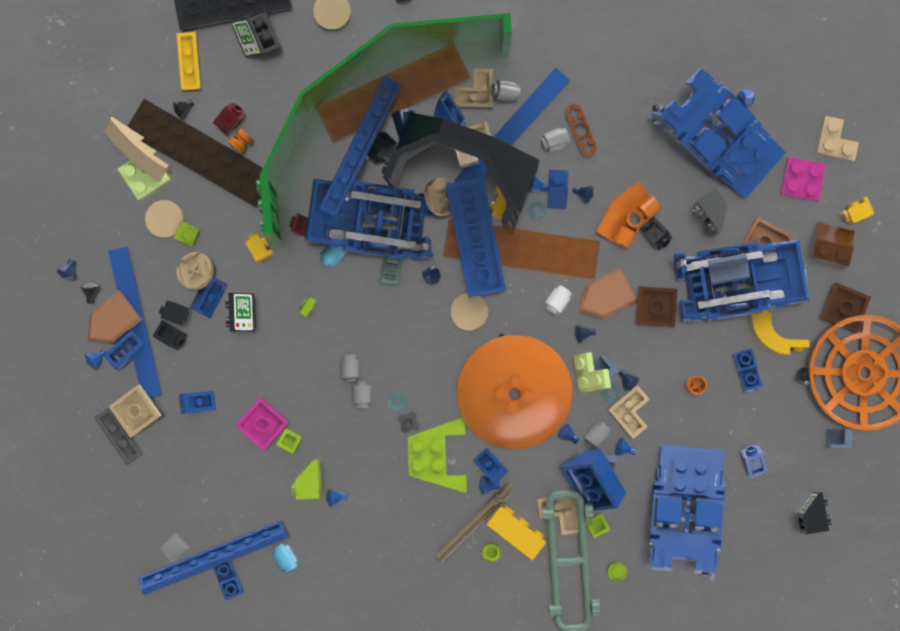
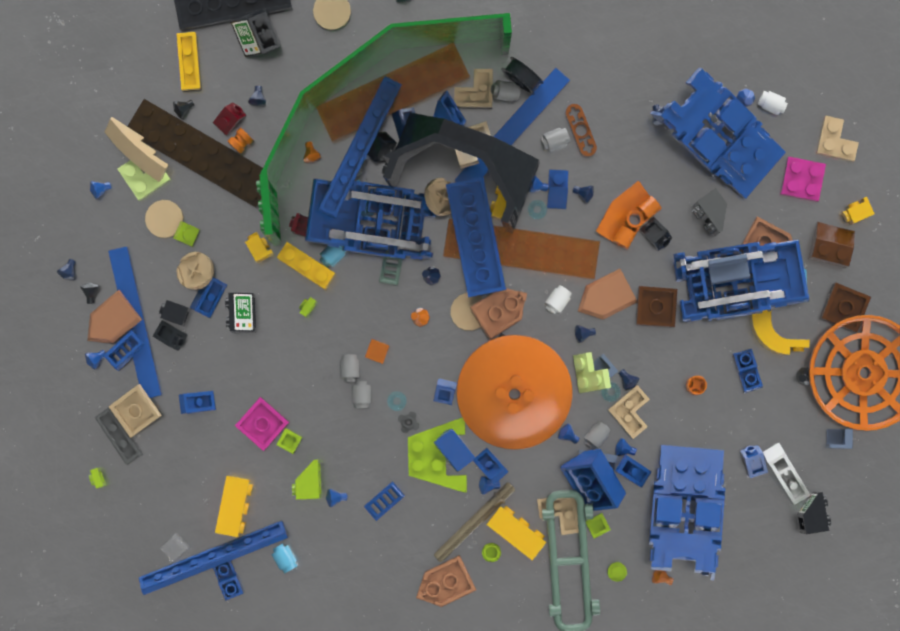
(96, 478): none -> lime plate
(98, 189): none -> blue rock
(233, 506): none -> yellow brick
(257, 98): none -> dark blue rock
(306, 266): none -> yellow brick
(311, 154): none -> orange rock
(377, 351): none -> orange slope
(397, 491): none -> blue slope
(420, 317): none -> orange rock
(445, 391): none -> blue slope
(446, 583): none -> nougat tile
(454, 449): none -> blue slope
(499, 311): none -> nougat tile
(522, 75): none -> black wheel
(633, 471): none -> blue slope
(661, 577): none -> orange rock
(772, 102): none -> white brick
(786, 473): none -> white slope

